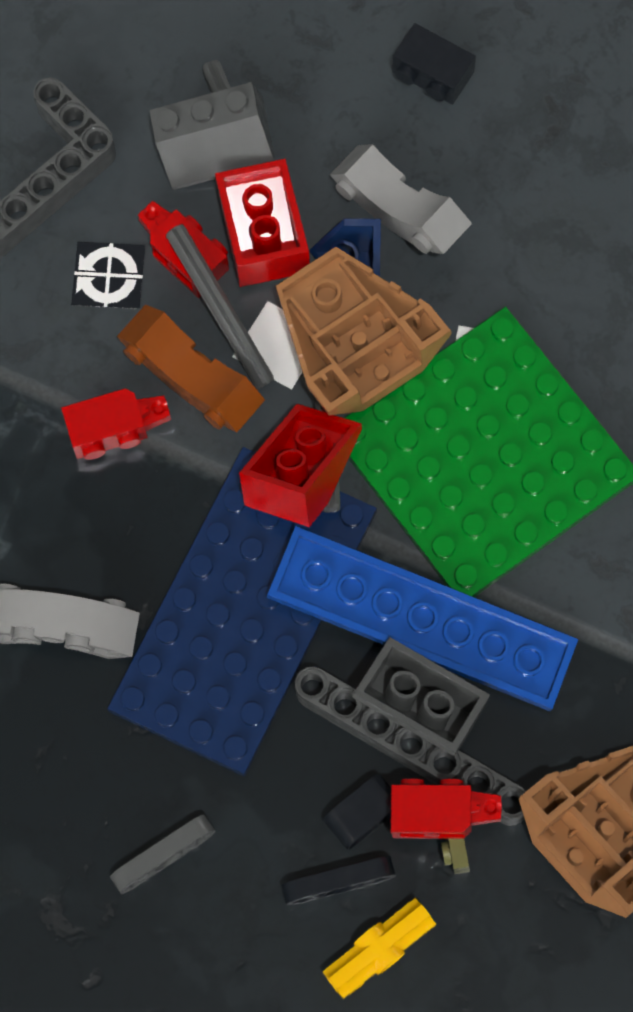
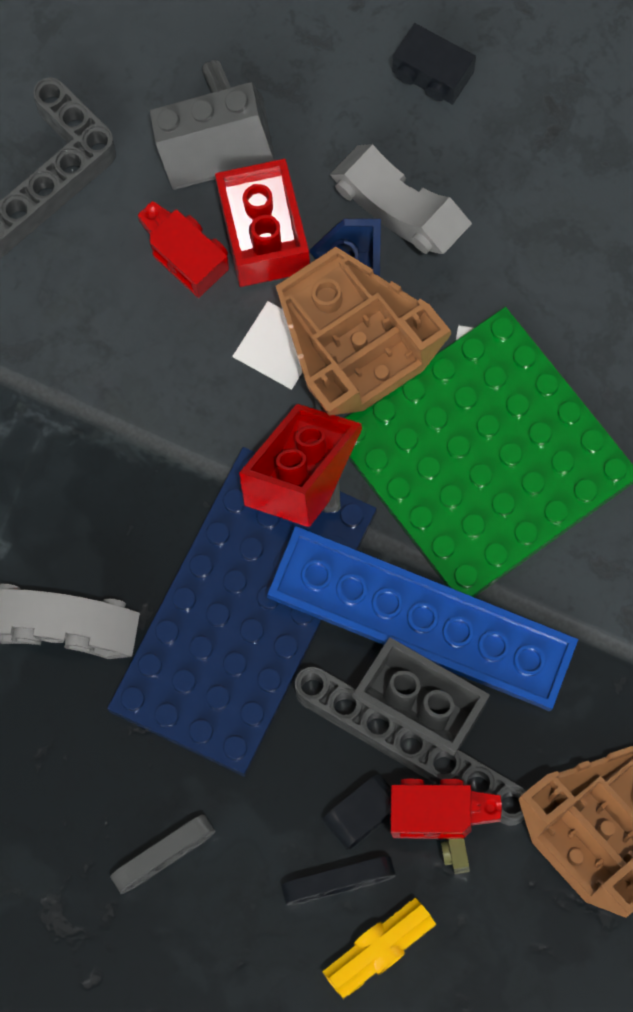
(108, 275): sticker -> none
(112, 422): red hinge -> none
(207, 385): dark orange brick -> none
(219, 306): dark grey axle -> none

